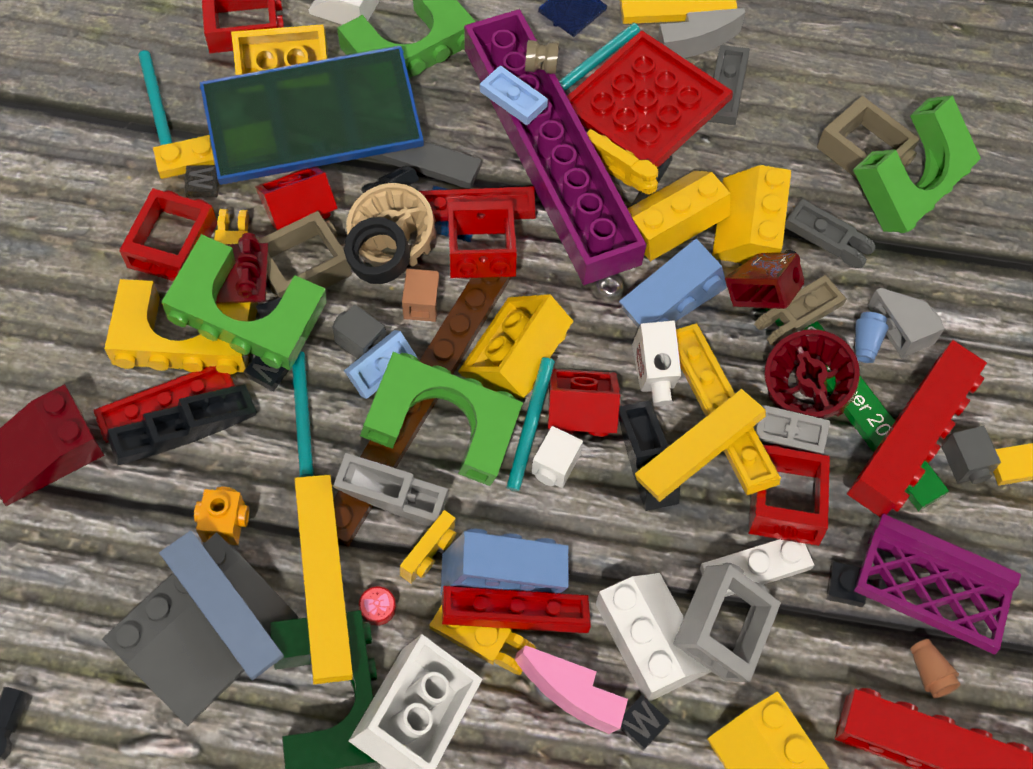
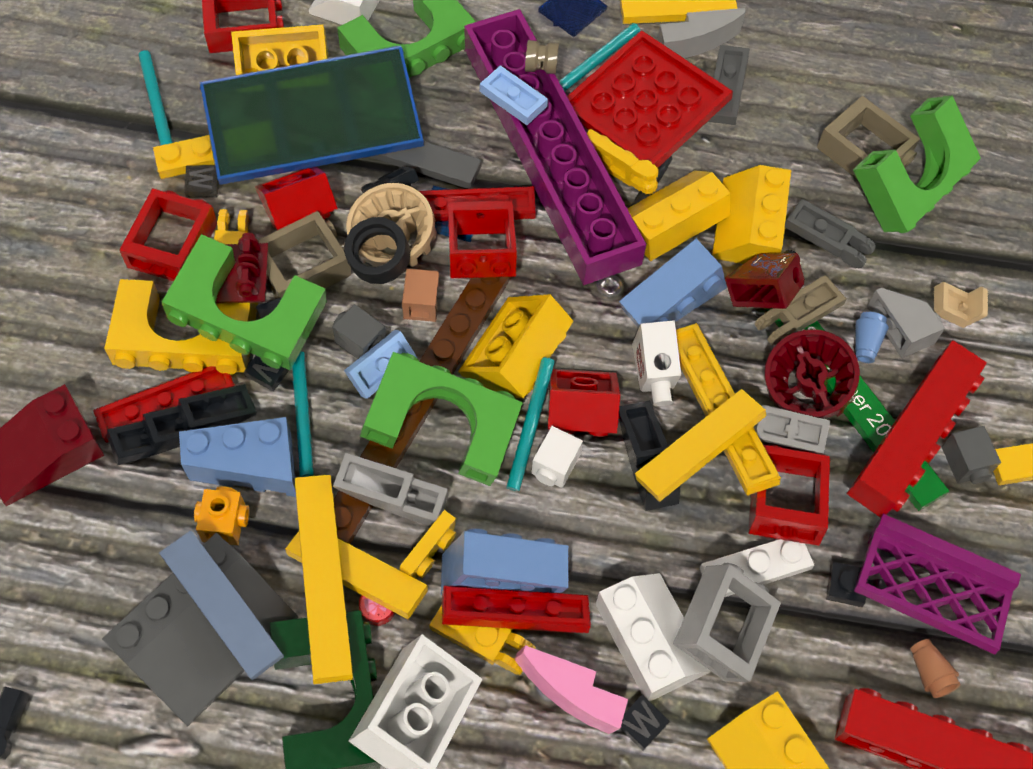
(241, 455): none -> medium blue wedge
(373, 578): none -> yellow tile
(959, 306): none -> tan bracket

